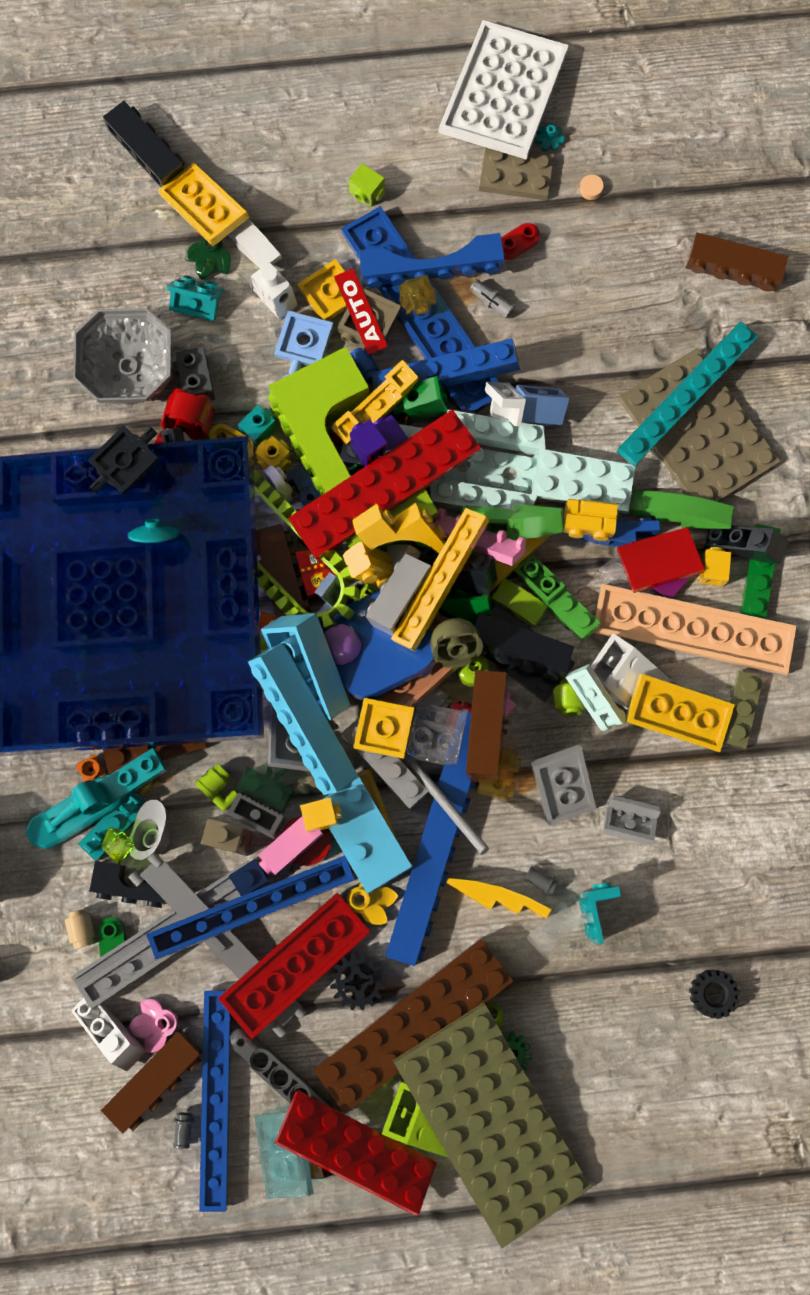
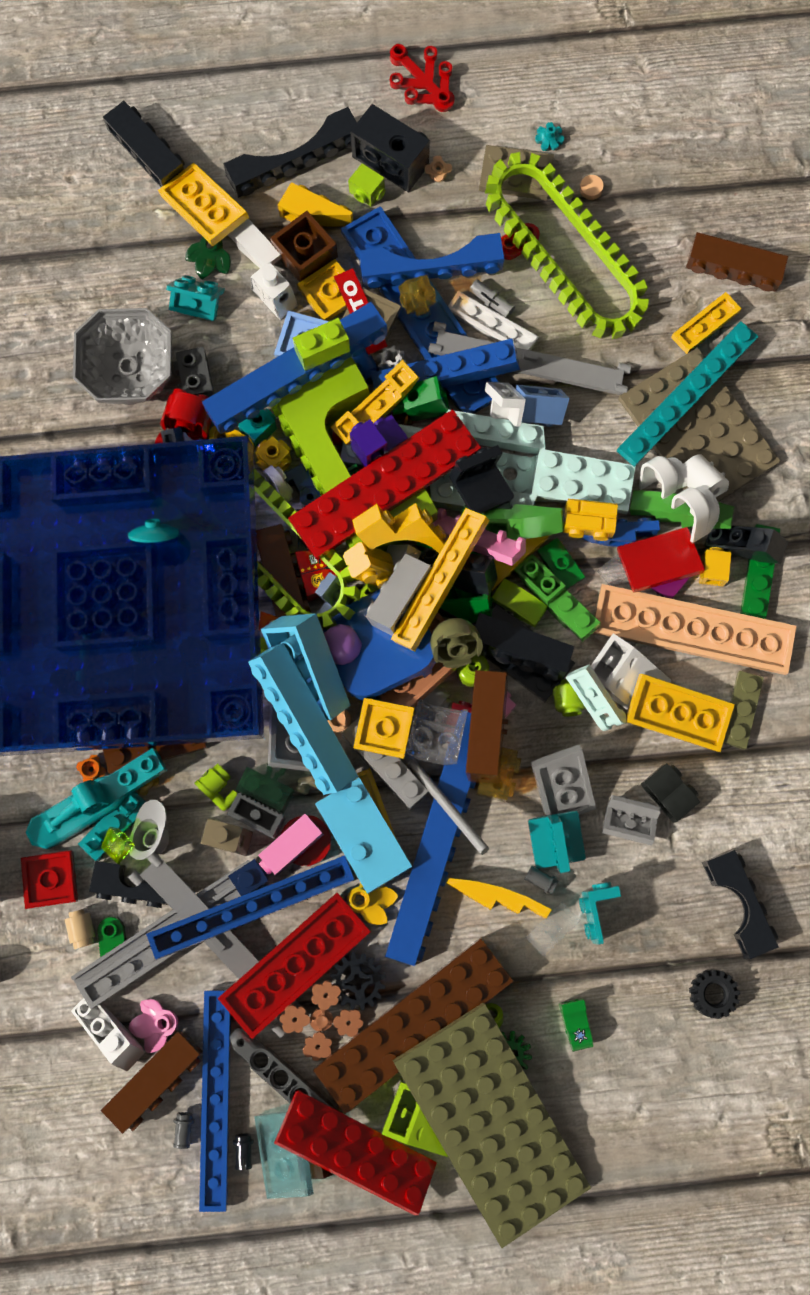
(49, 879): none -> red plate
(124, 460): black plate -> none
(243, 1150): none -> black pin
(252, 172): none -> black arch
(286, 374): none -> blue brick
(300, 199): none -> yellow slope
(304, 246): none -> reddish brown brick
(321, 344): none -> lime brick
(321, 814): yellow brick -> none
(321, 1020): none -> nougat plant
(340, 722): none -> light nougat tile
(390, 147): none -> black piece
(392, 355): none -> white gear
(422, 80): none -> red plant
(438, 175): none -> light nougat plate
(481, 481): none -> black bracket
(490, 322): none -> white tile
(495, 200): none -> lime piece
(503, 89): white plate -> none
(542, 364): none -> light grey piece
(557, 840): none -> teal bracket
(561, 563): none -> green plate
(576, 1024): none -> green leg
(670, 792): none -> pearl dark grey brick
(703, 486): none -> white piece
(706, 323): none -> yellow plate
(754, 934): none -> black arch

